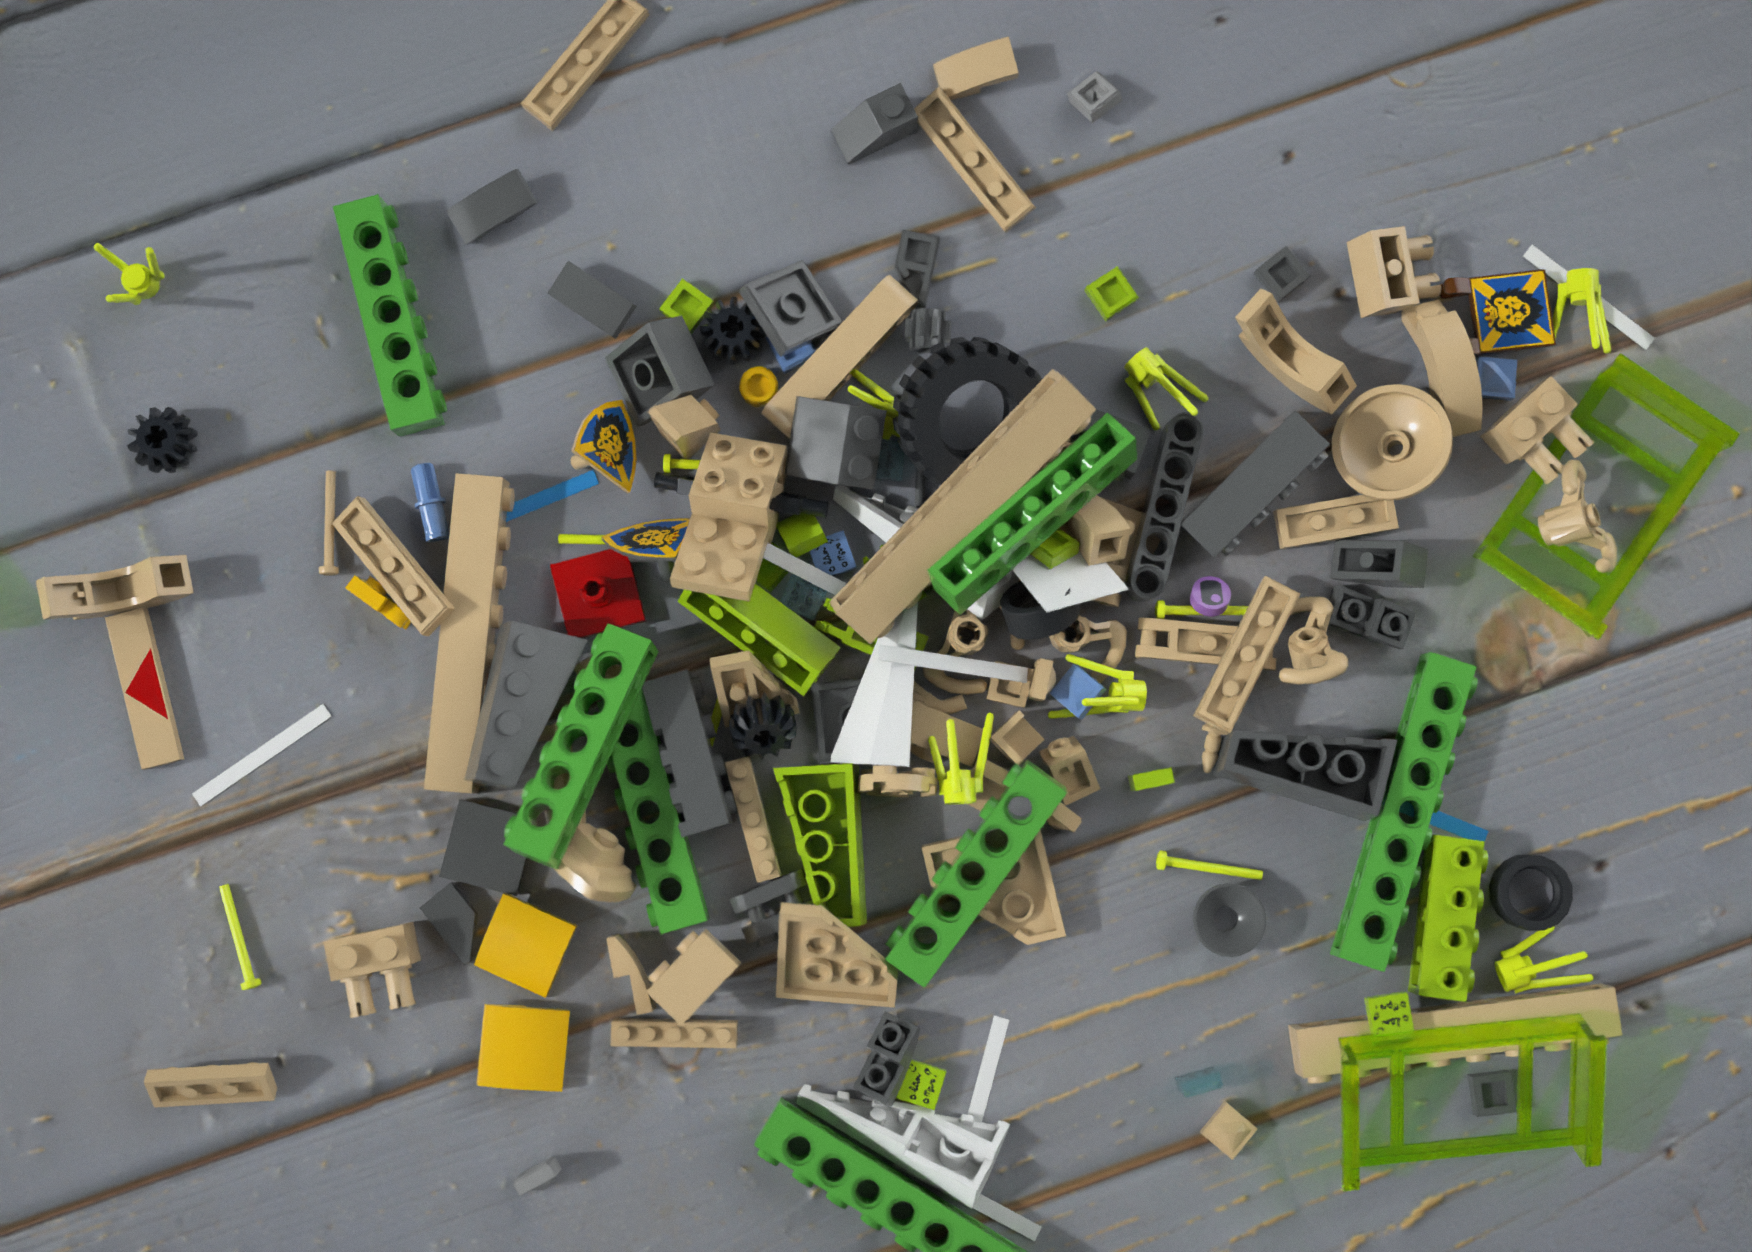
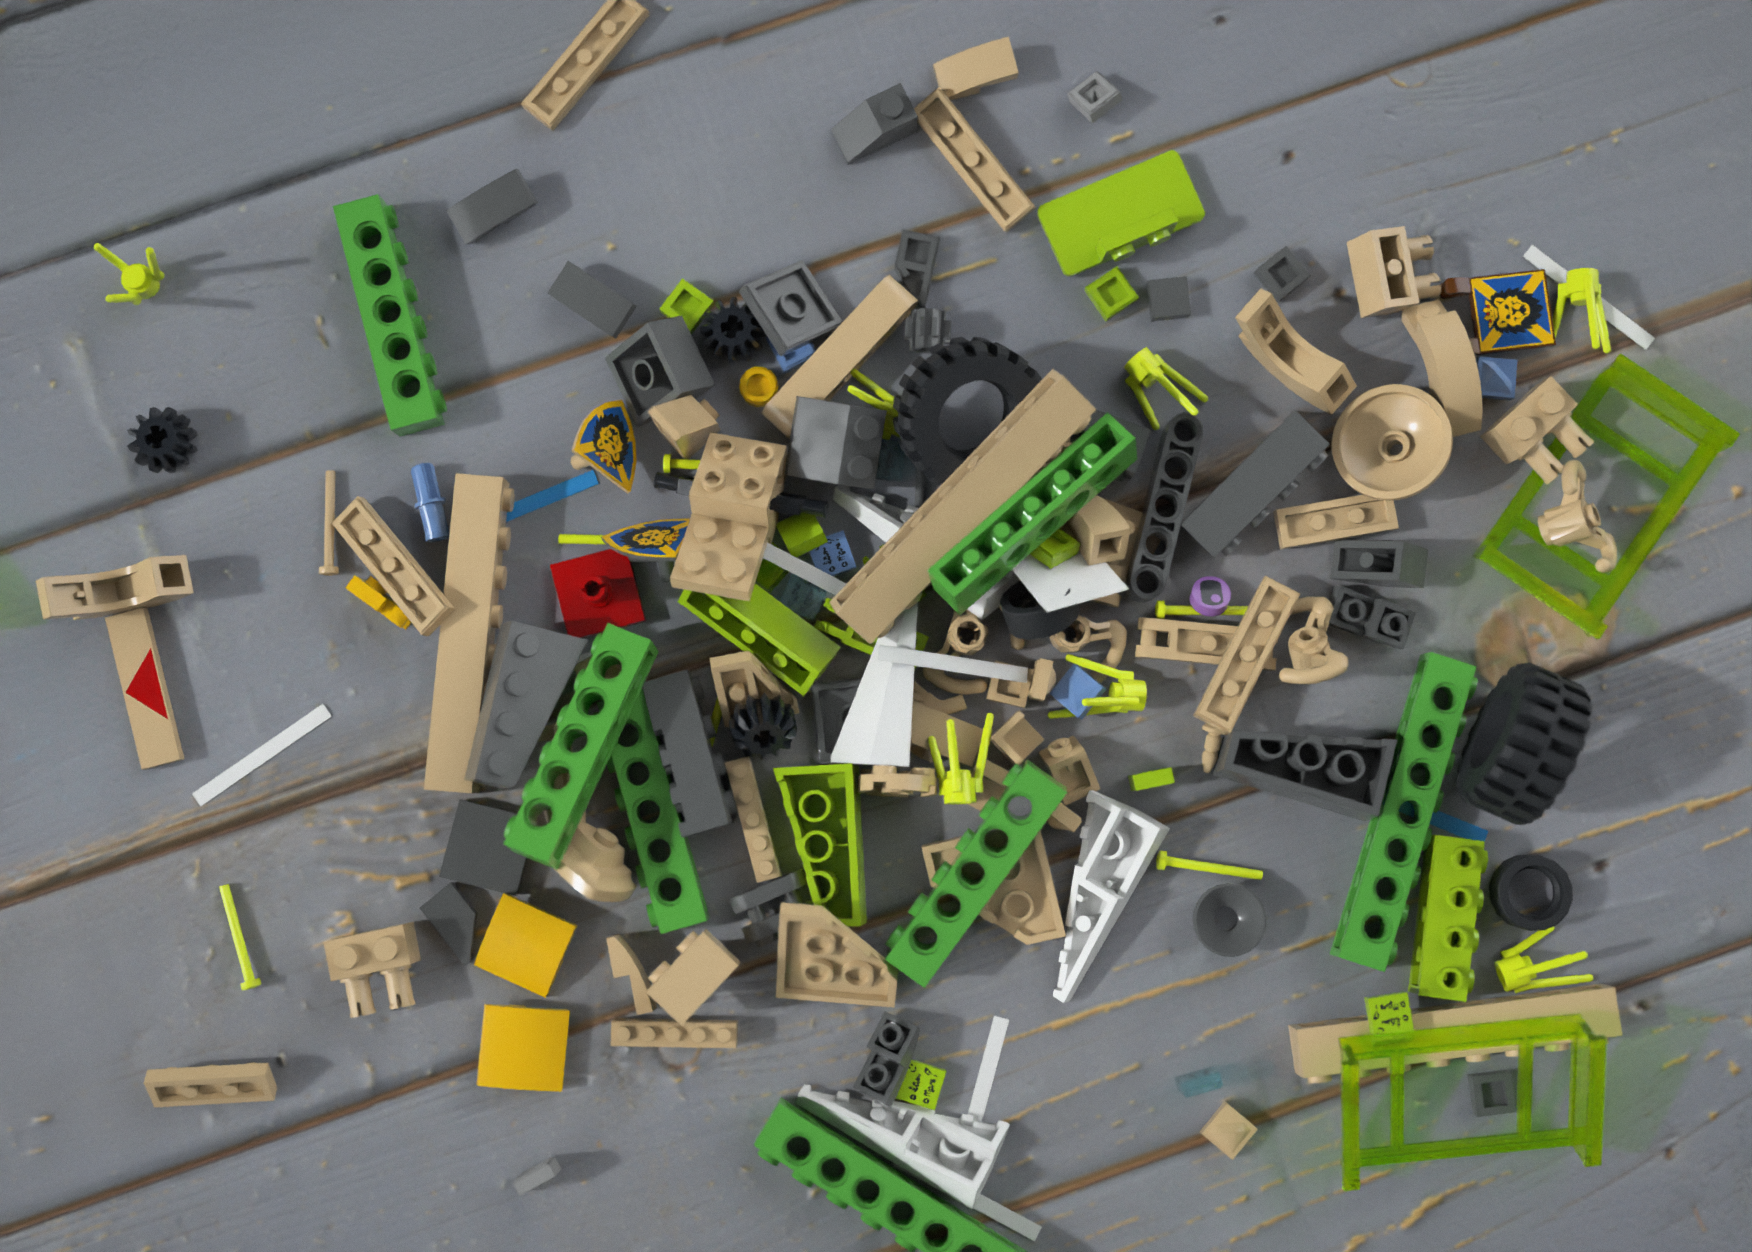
(1112, 860): none -> white wedge
(1121, 213): none -> lime bracket
(1168, 298): none -> dark grey tile
(1524, 744): none -> black tyre

